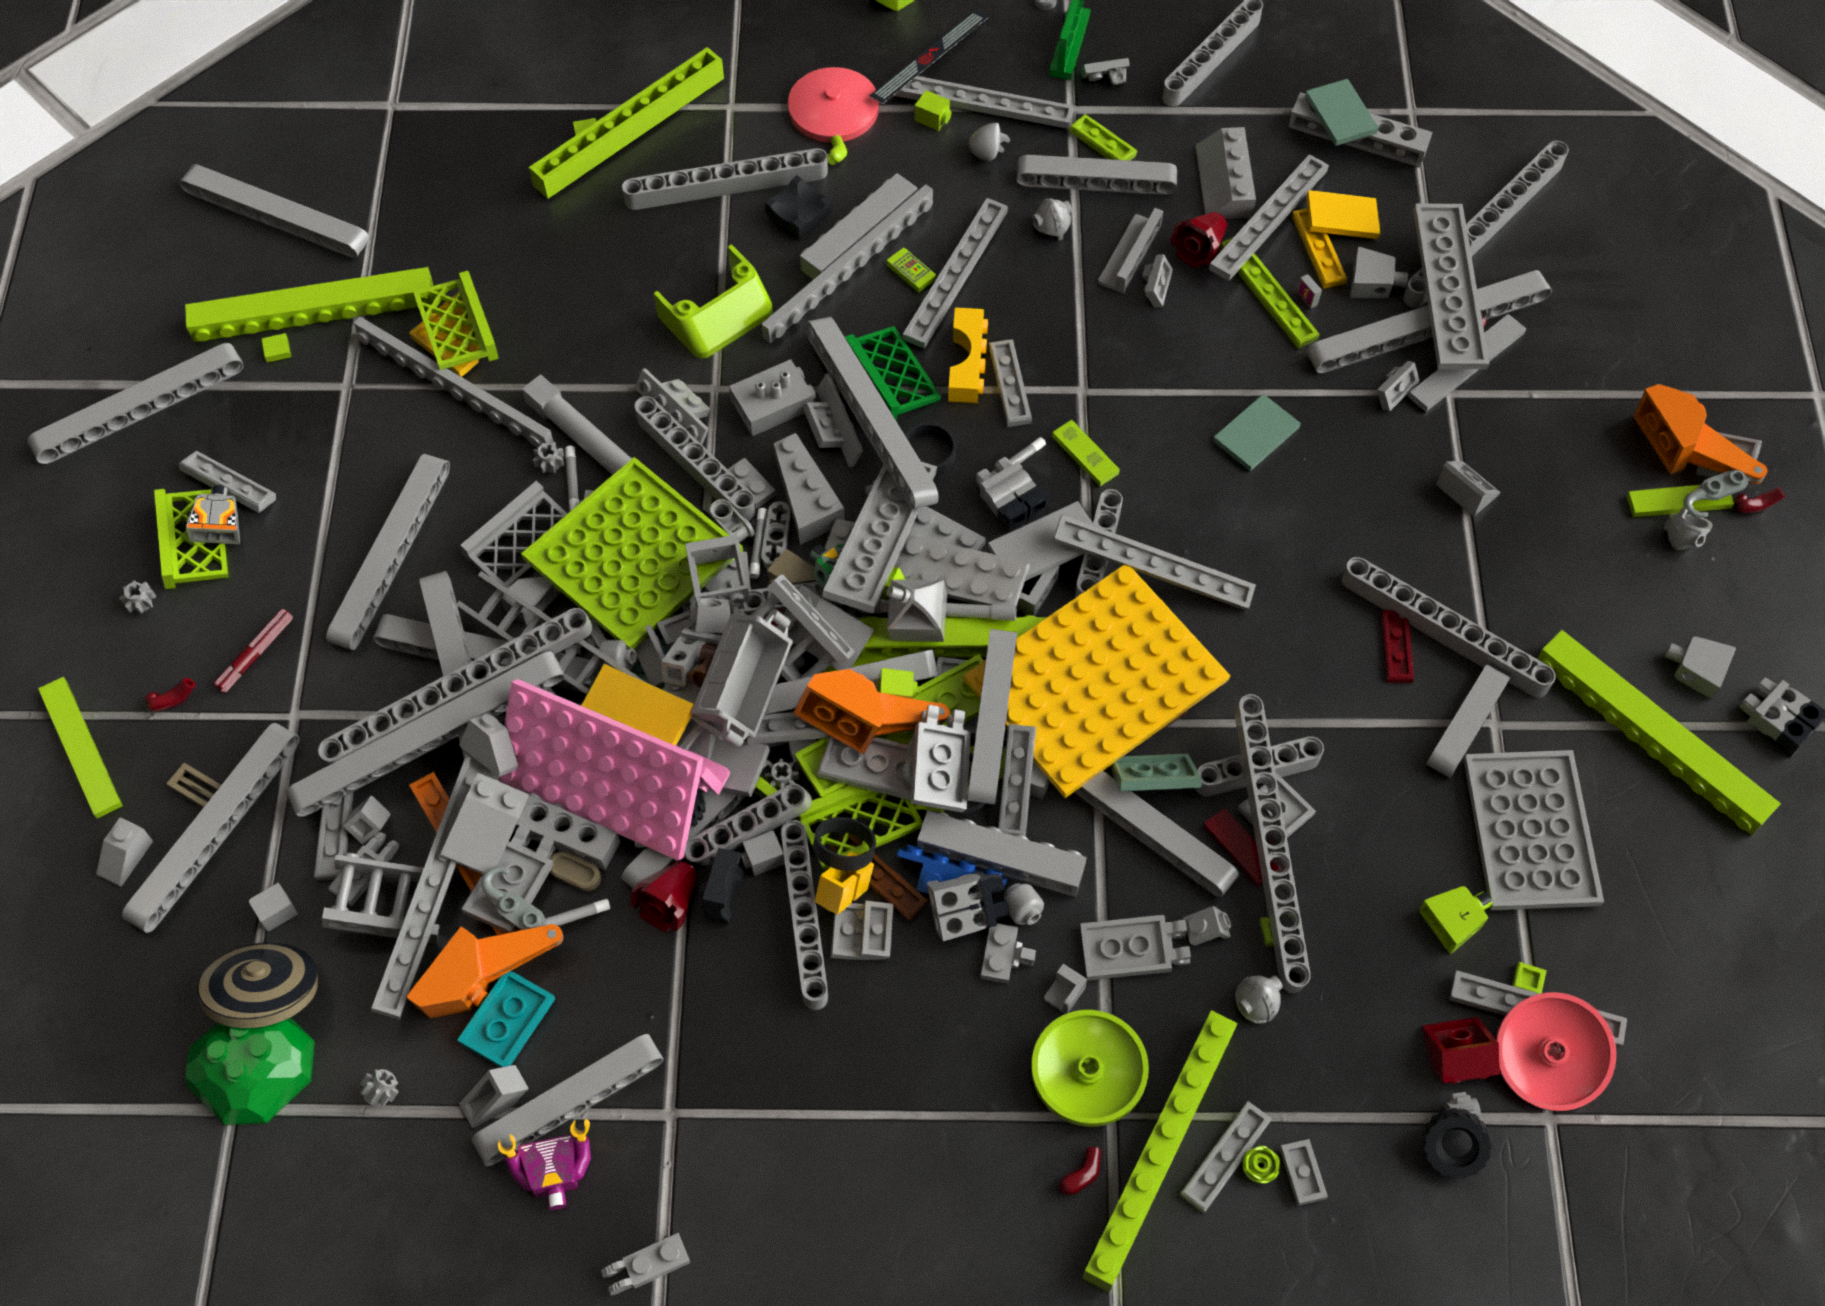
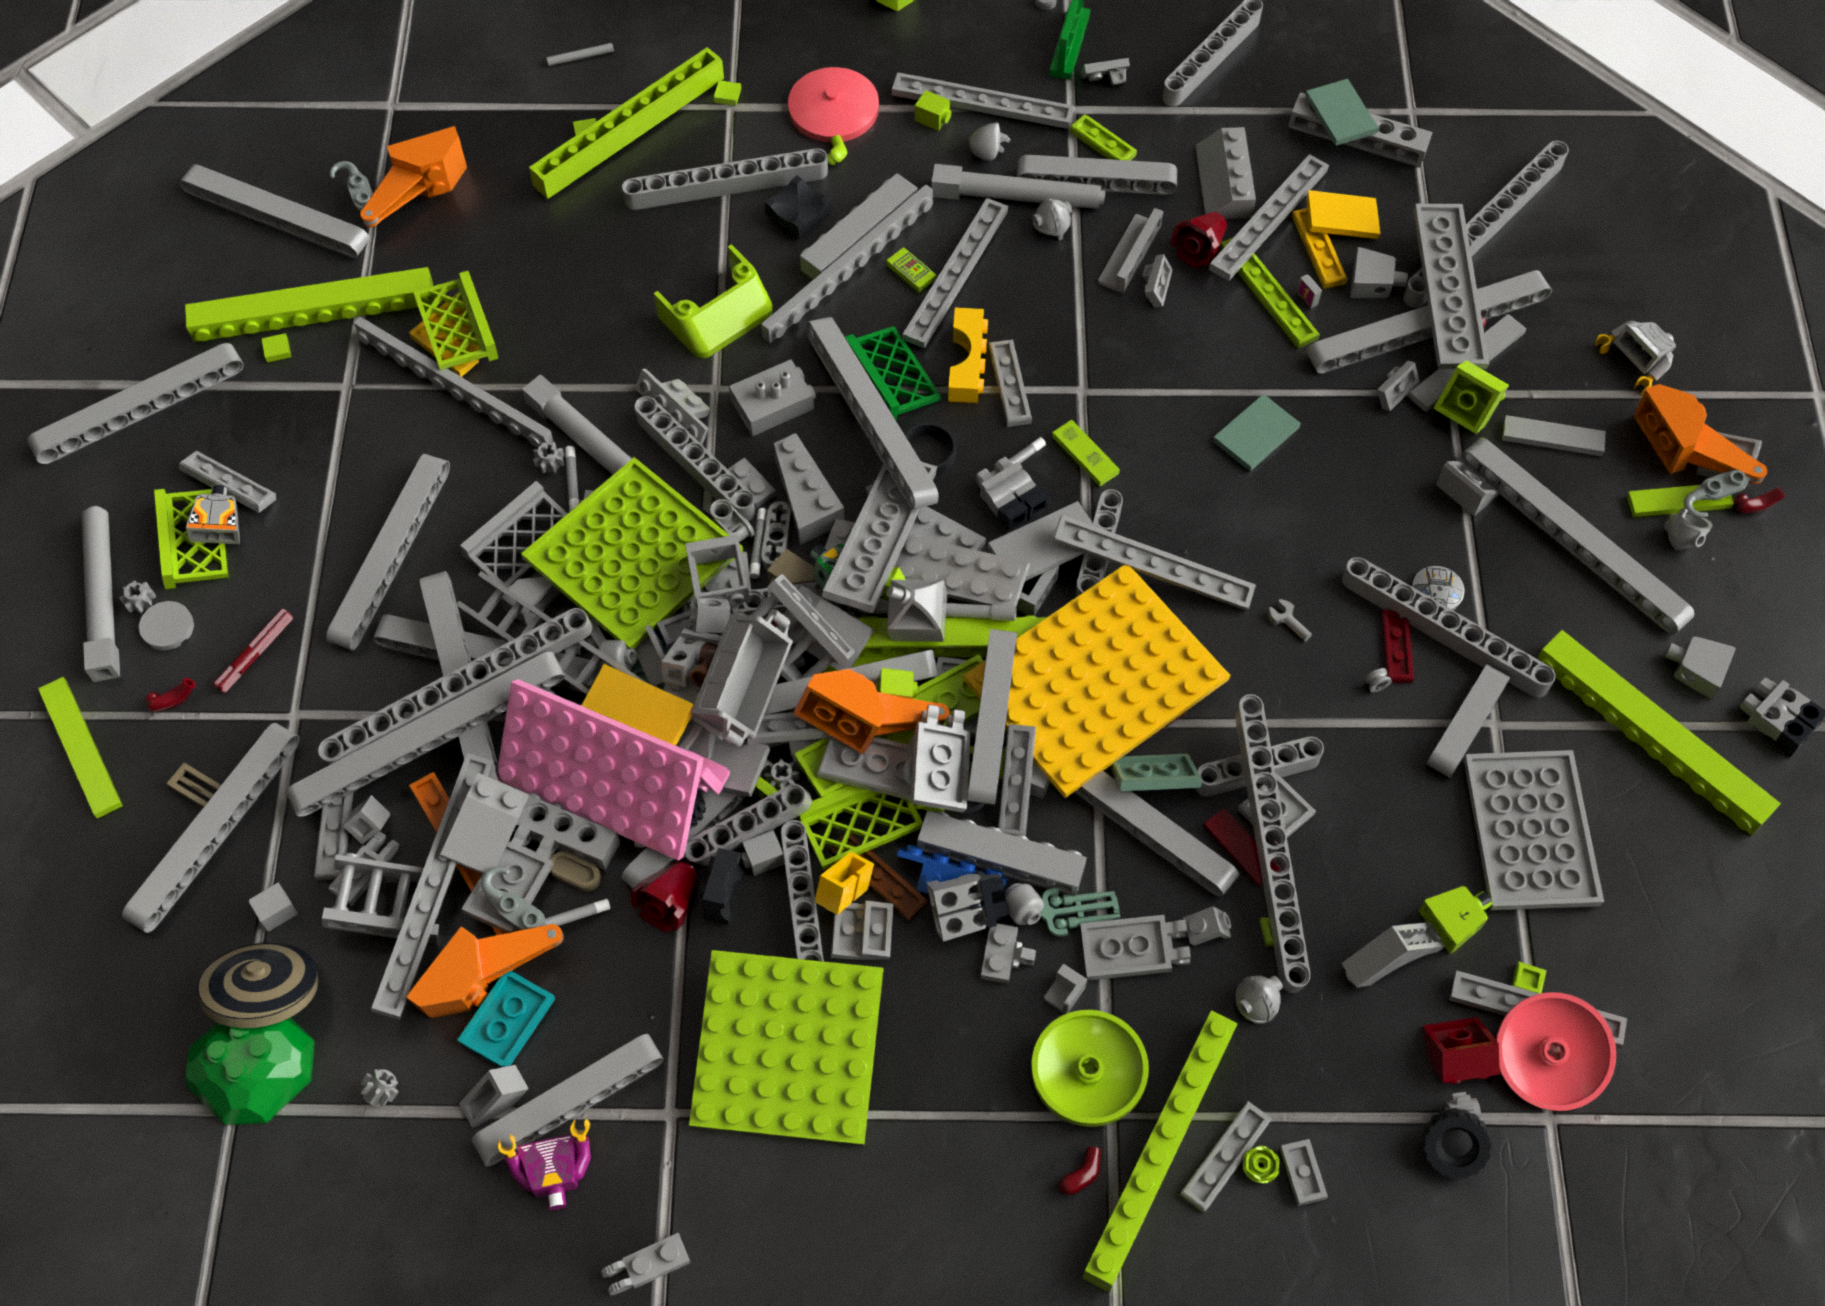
(100, 651): none -> light grey brick
(122, 851): light grey slope -> none
(166, 625): none -> light grey tile
(420, 166): none -> orange slope
(489, 744): light grey slope -> none
(580, 54): none -> light grey bar
(727, 93): none -> lime tile
(787, 1047): none -> lime plate
(831, 422): light grey bracket -> none
(841, 862): black tyre -> none
(928, 56): black sticker -> none
(951, 182): none -> light grey brick
(1059, 930): none -> sand green piece
(1288, 619): none -> light grey bar
(1378, 680): none -> light grey bush
(1390, 951): none -> light grey arch
(1440, 585): none -> dish
(1471, 396): none -> lime piece
(1553, 435): none -> light grey tile
(1579, 536): none -> light grey beam
(1645, 346): none -> light grey torso

